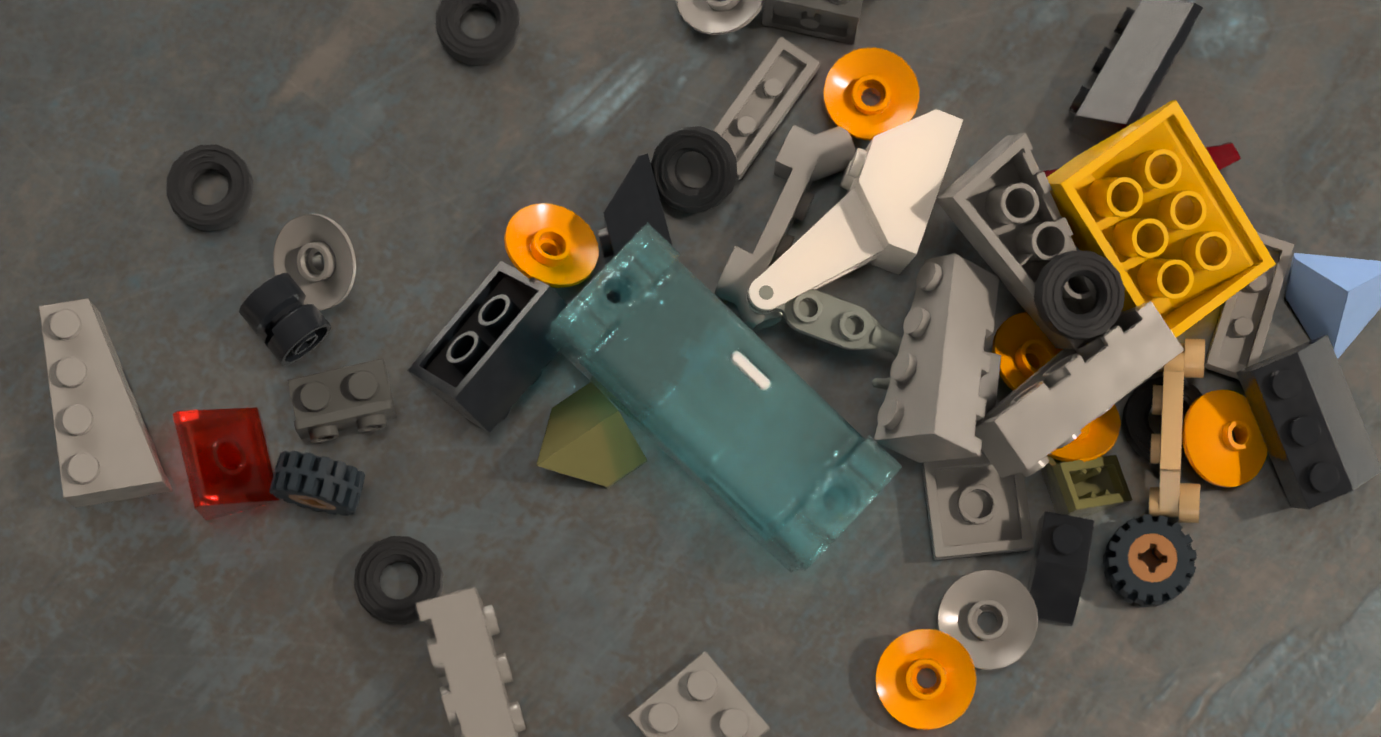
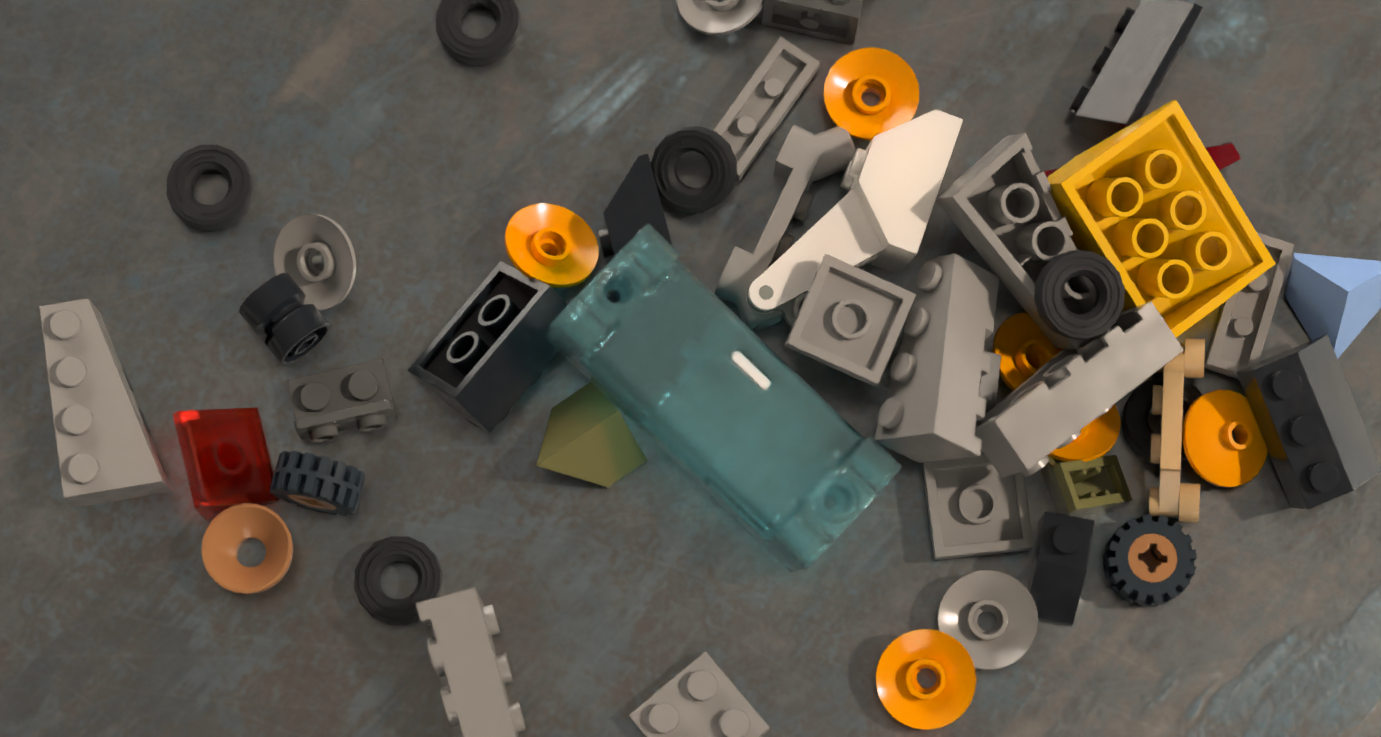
(231, 530): none -> medium nougat piece
(850, 320): none -> light grey plate

